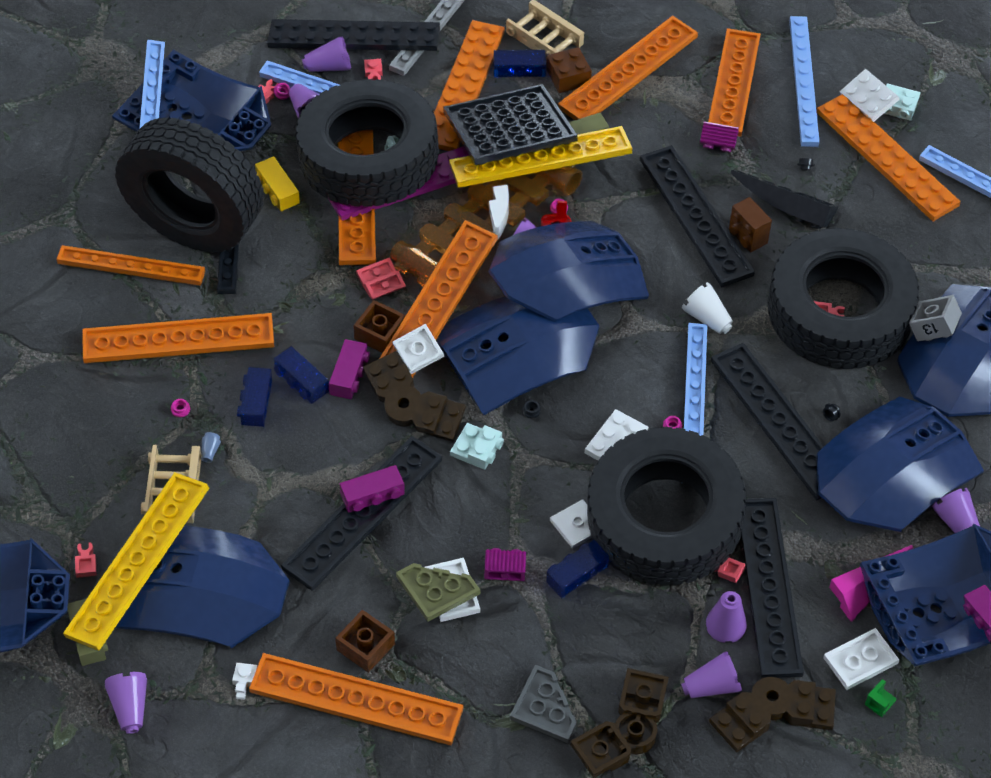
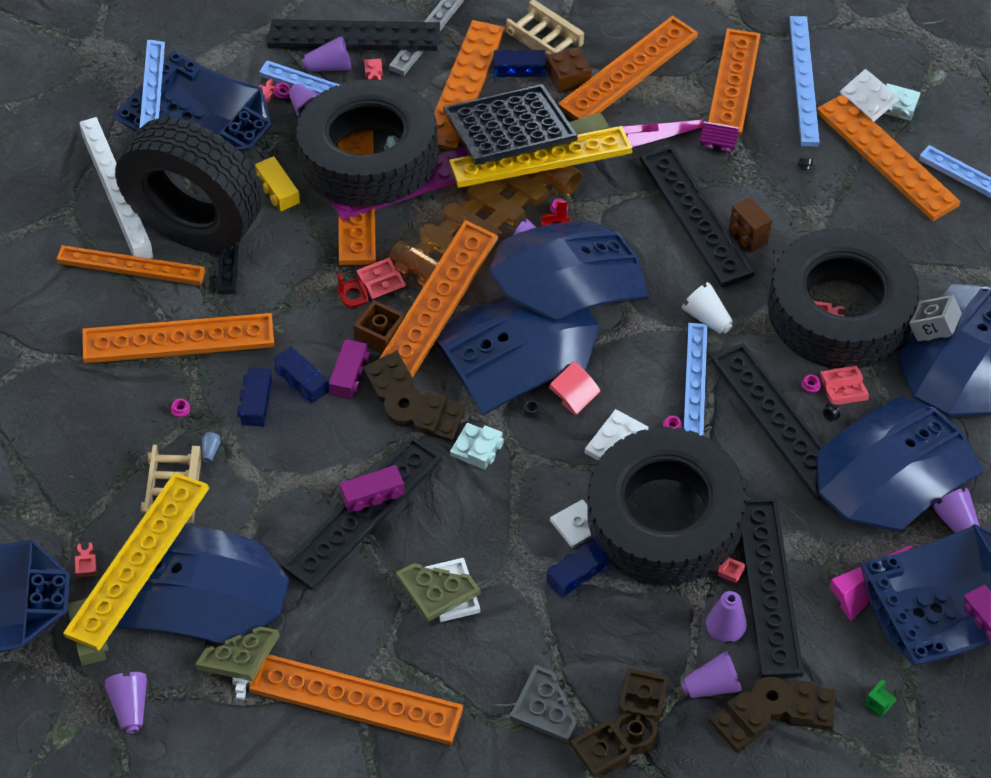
(105, 166): none -> white brick
(239, 655): none -> olive plate
(356, 284): none -> red piece
(365, 641): reddish brown brick -> none
(418, 349): white plate -> none
(499, 209): white slope -> none
(505, 564): magenta brick -> none
(575, 388): none -> coral slope
(647, 133): none -> wedge
(796, 204): black wedge -> none
(814, 381): none -> dark pink plate
(844, 385): none -> coral slope
(861, 659): white plate -> none

